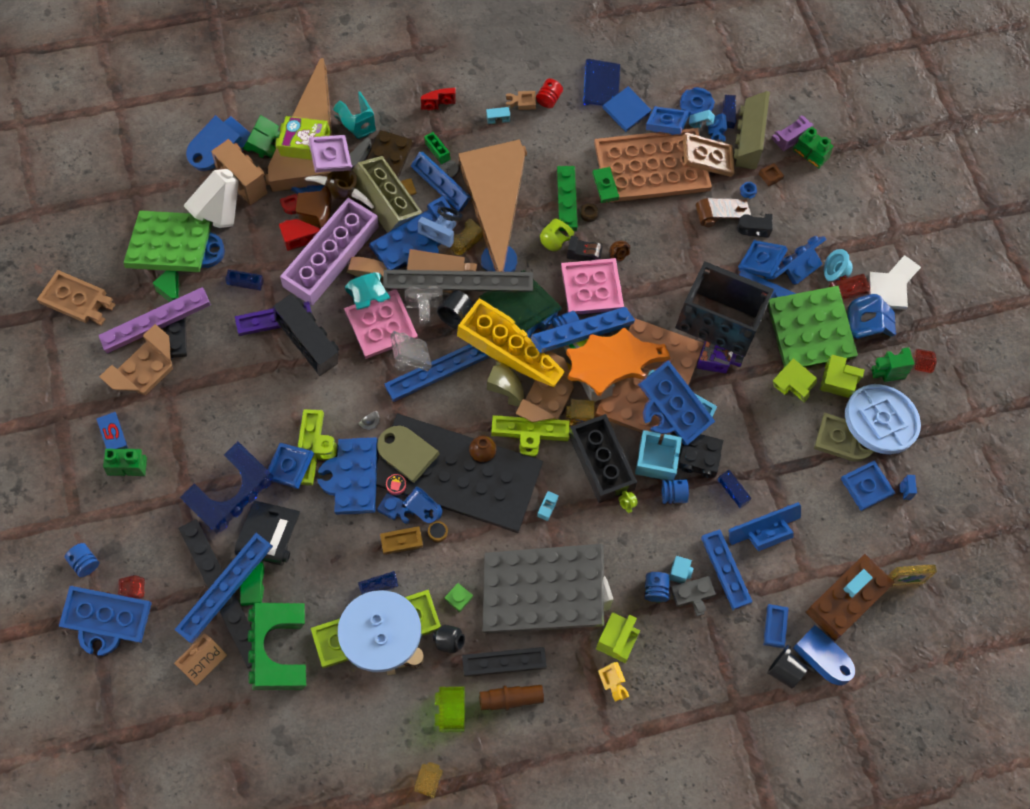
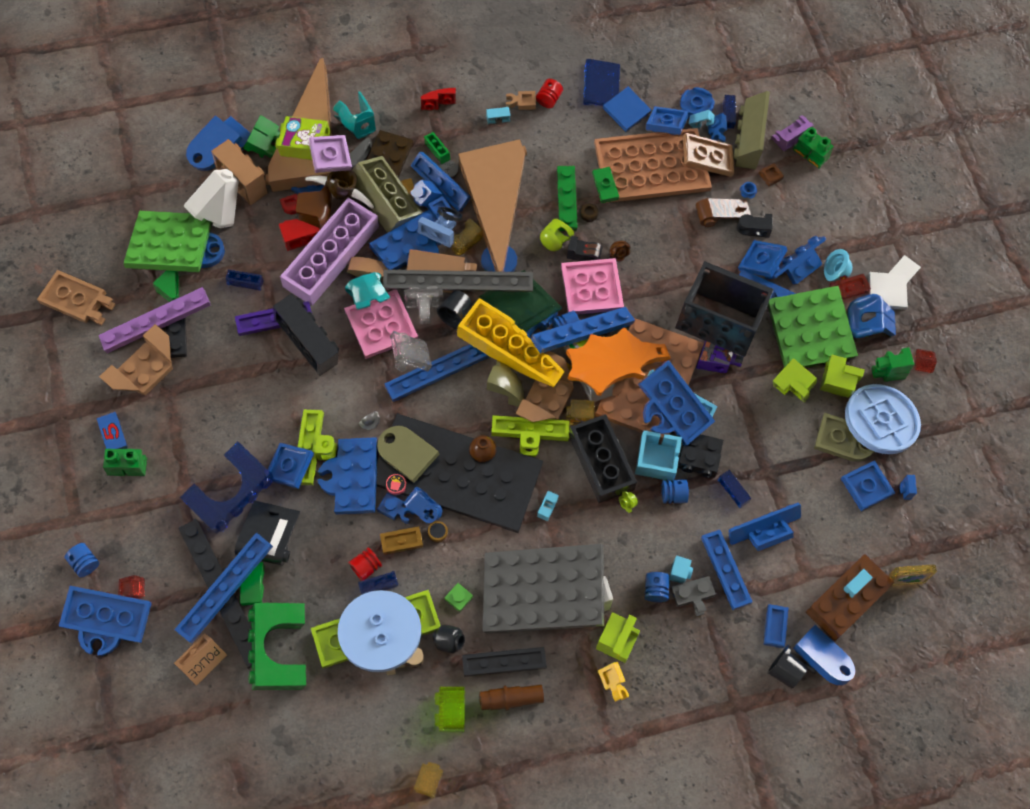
(365, 564): none -> red piece
(425, 193): none -> blue brick

